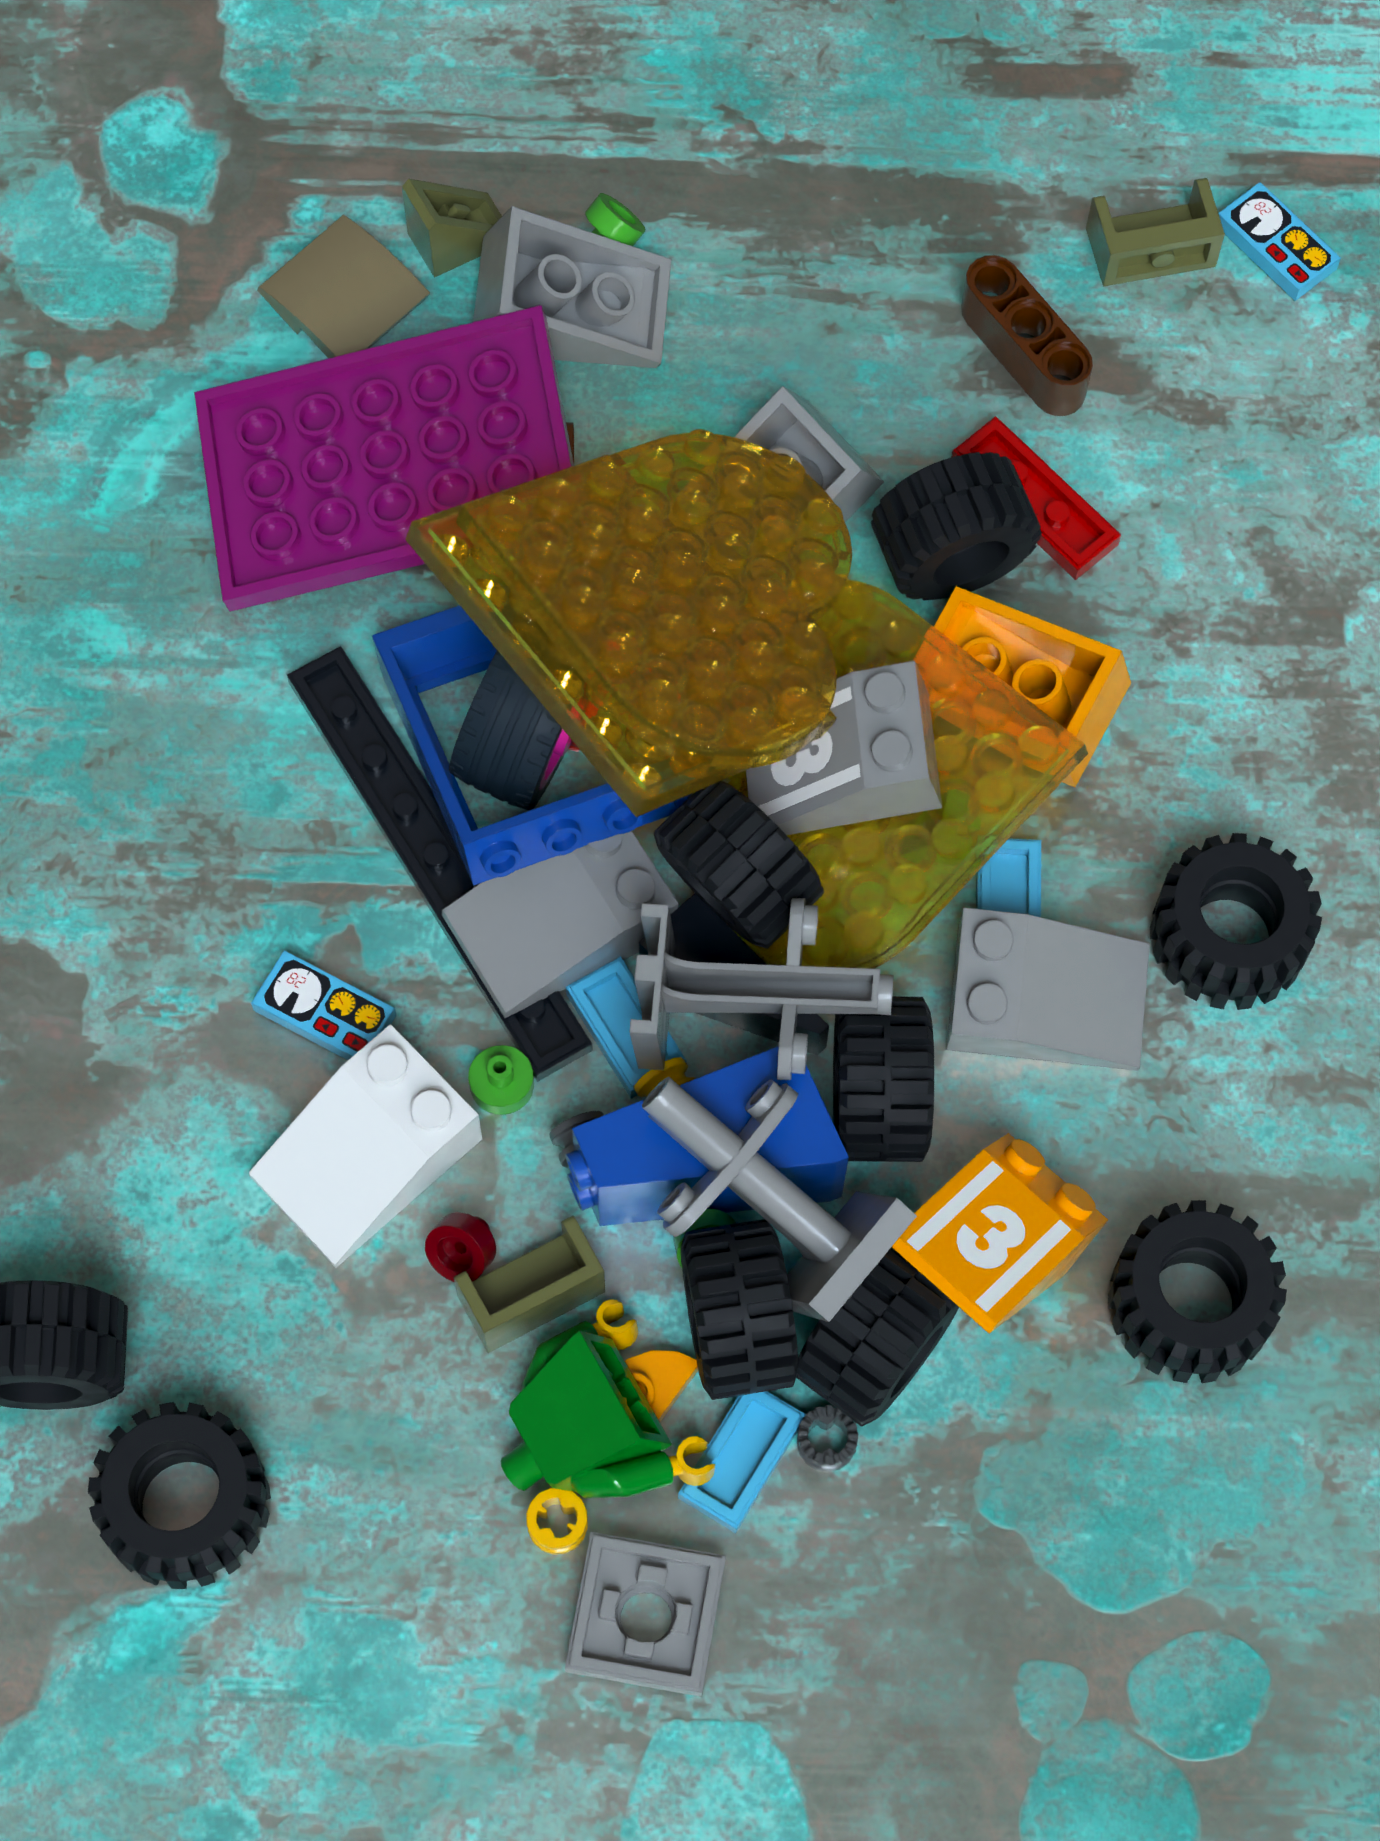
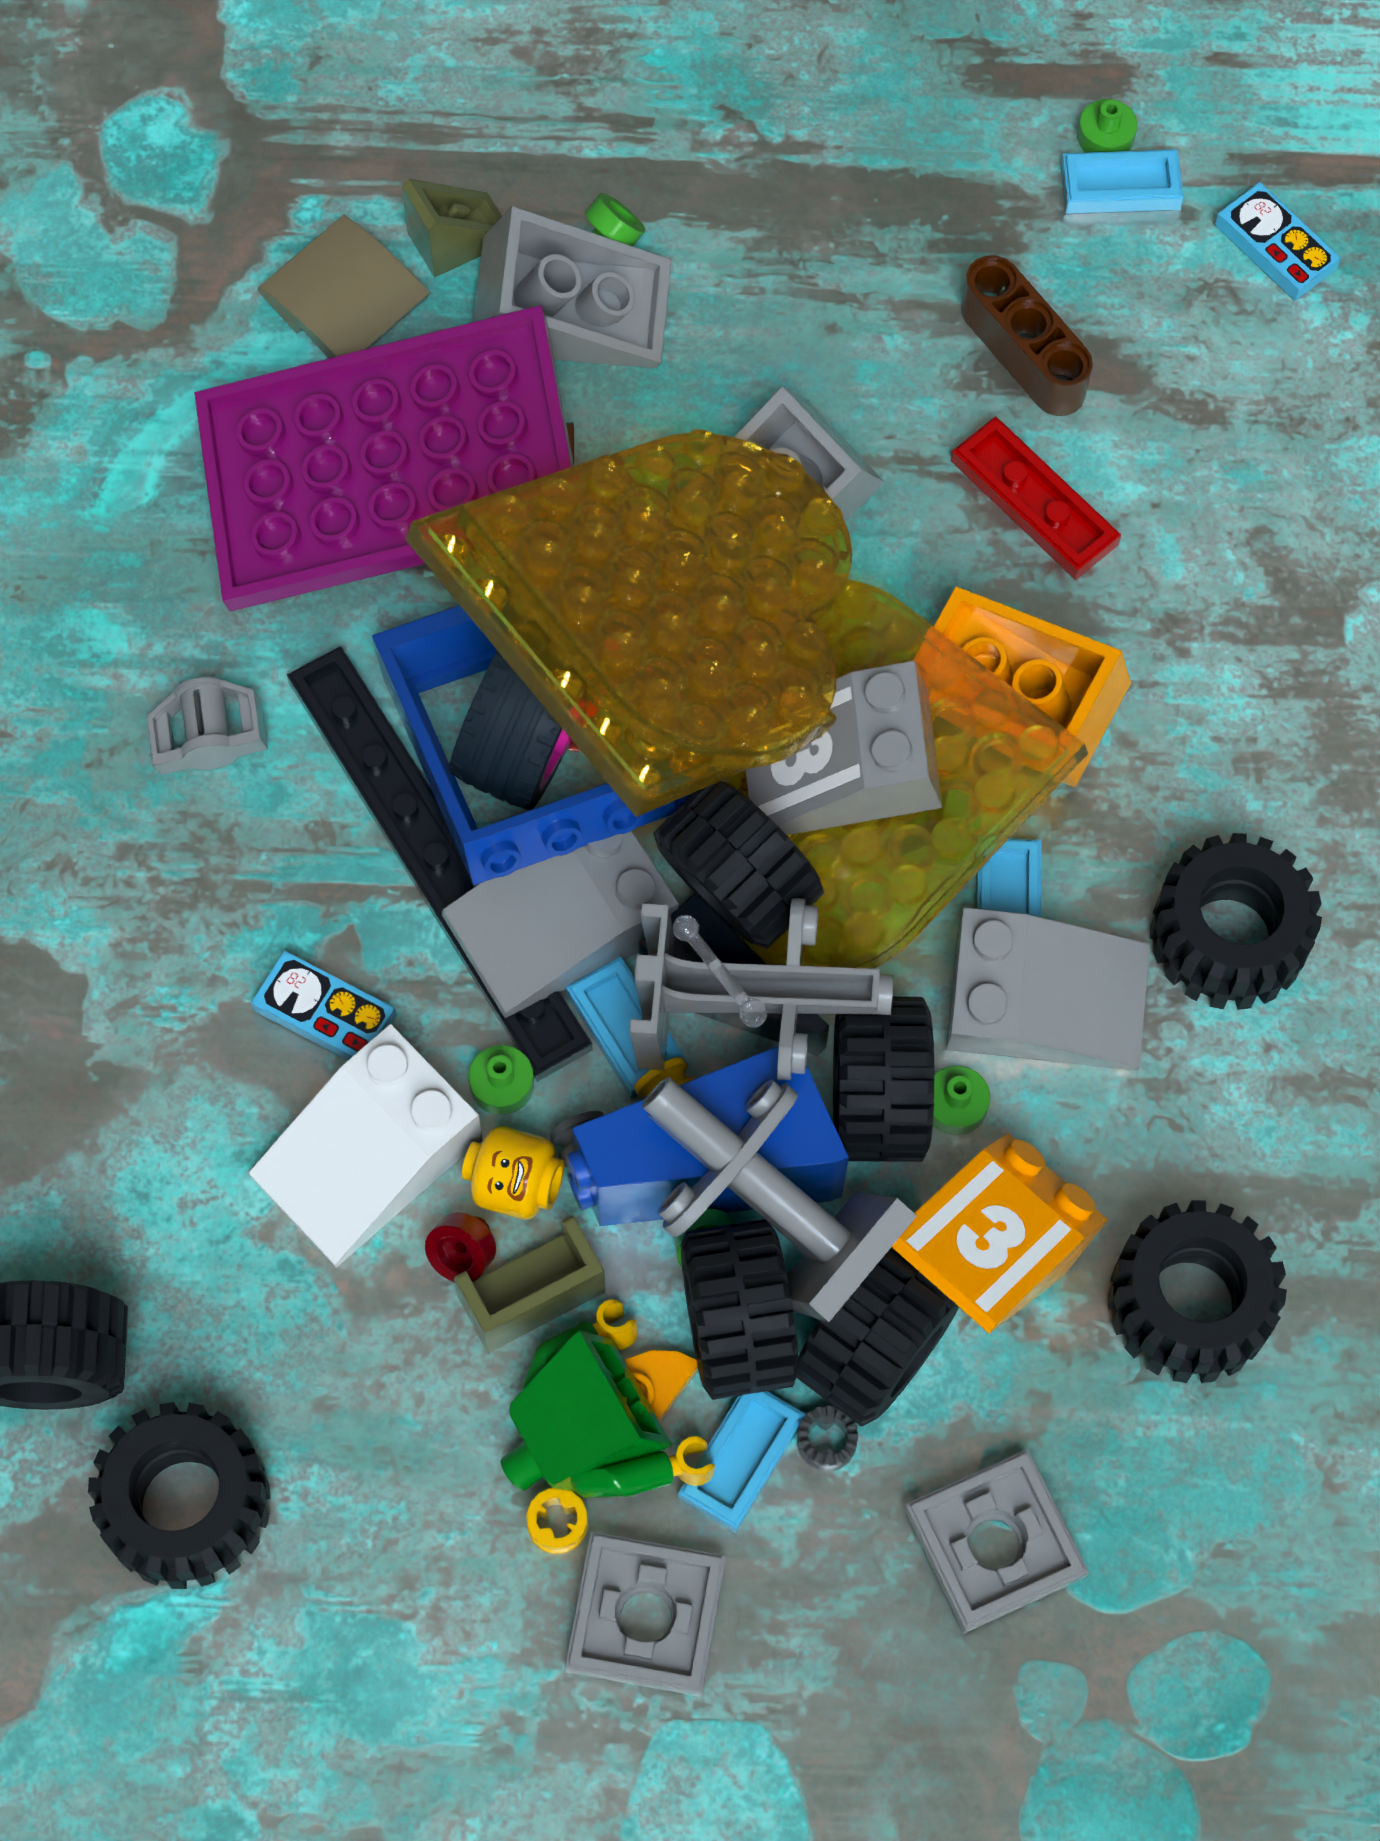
(205, 726): none -> light grey piece
(513, 1173): none -> yellow head
(751, 1009): none -> clear hinge
(955, 526): black tyre -> none
(959, 1100): none -> bright green tile
(1007, 1494): none -> light grey piece
(1107, 127): none -> bright green tile
(1121, 181): none -> medium azure tile
(1156, 240): olive panel -> none

